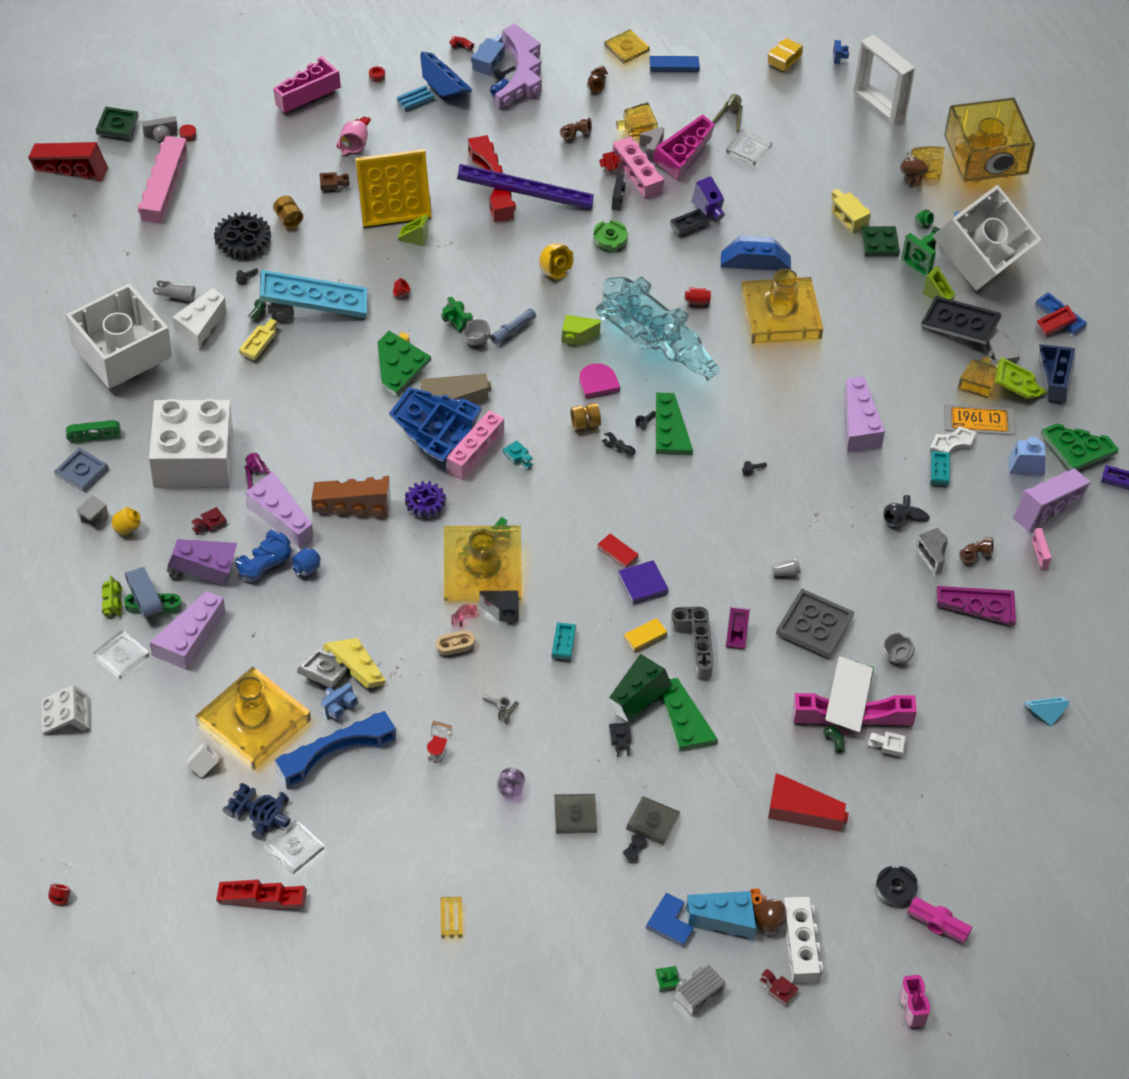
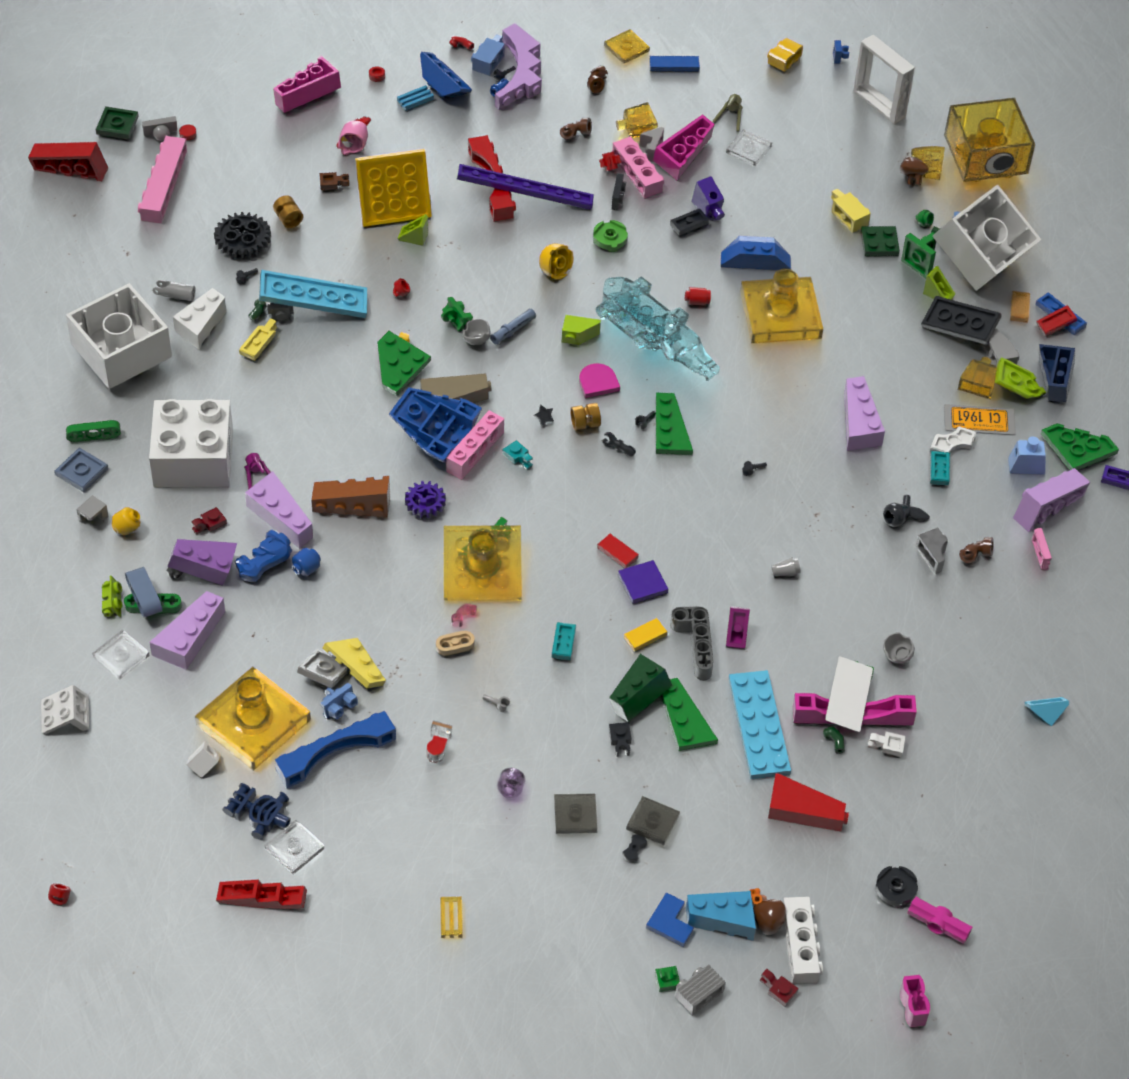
(501, 604): black slope -> none
(508, 712): clear smoke hand -> none
(544, 415): none -> black piece
(759, 724): none -> medium azure plate
(815, 623): dark grey plate -> none
(983, 603): magenta wing -> none
(1020, 306): none -> clear orange tile

